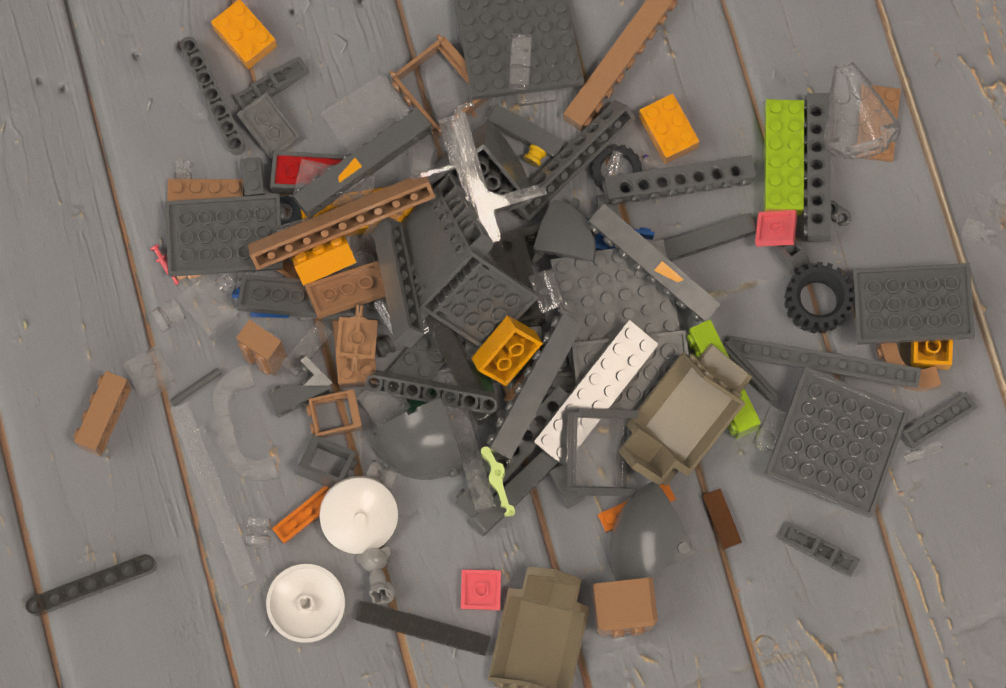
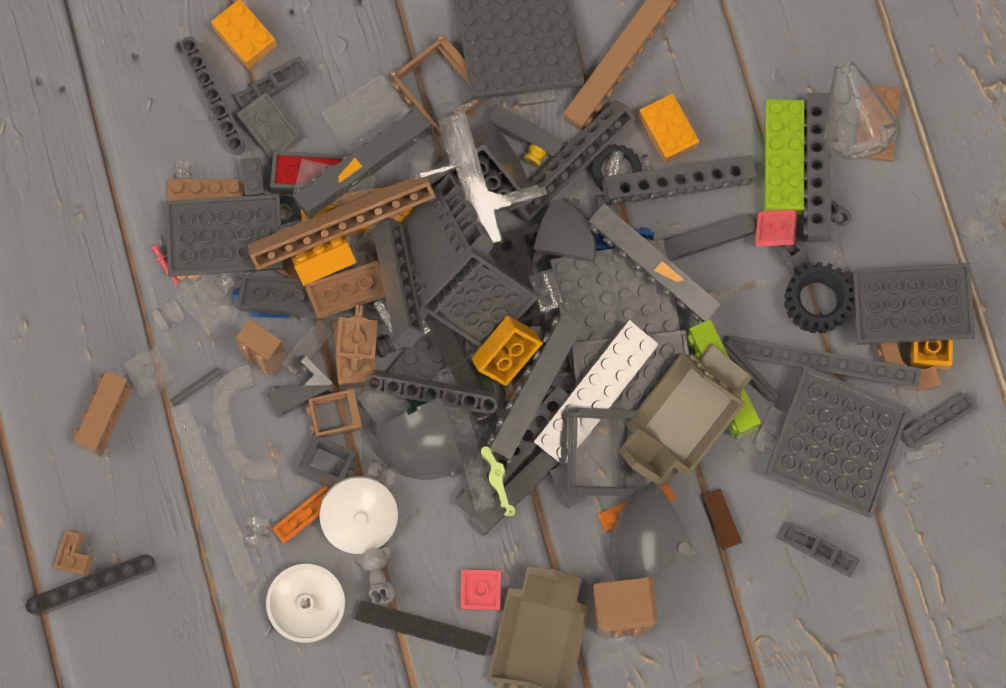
(68, 556): none -> medium nougat plate
(520, 61): clear window -> none

